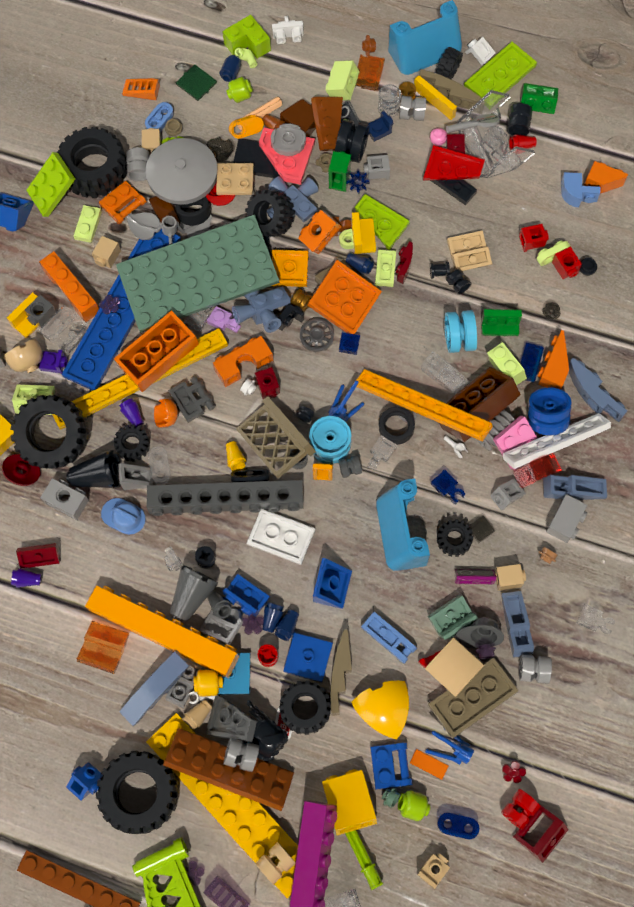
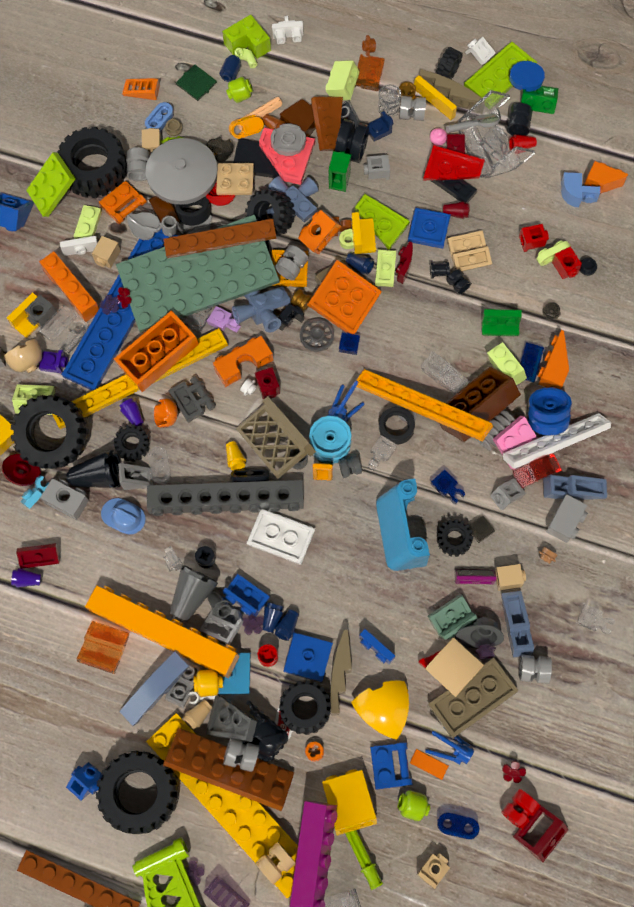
(32, 495): none -> medium azure plate
(78, 246): none -> white plate
(124, 297): none -> dark red plant
(219, 238): none -> dark orange plate
(291, 262): none -> light grey wheel
(305, 414): black bush -> none
(317, 757): none -> orange bush
(326, 157): dark tan plate -> none
(331, 584): blue slope -> none
(359, 177): clear blue gear -> none
(369, 641): none -> blue plate
(388, 637): medium blue plate -> none
(390, 797): sand green plate -> none
(425, 44): dark azure windscreen -> none
(429, 228): none -> blue plate
(457, 447): white hand -> none
(458, 210): none -> dark red cone
(460, 331): medium azure wheel -> none
(527, 76): none -> blue tile
(588, 386): sand blue slope -> none

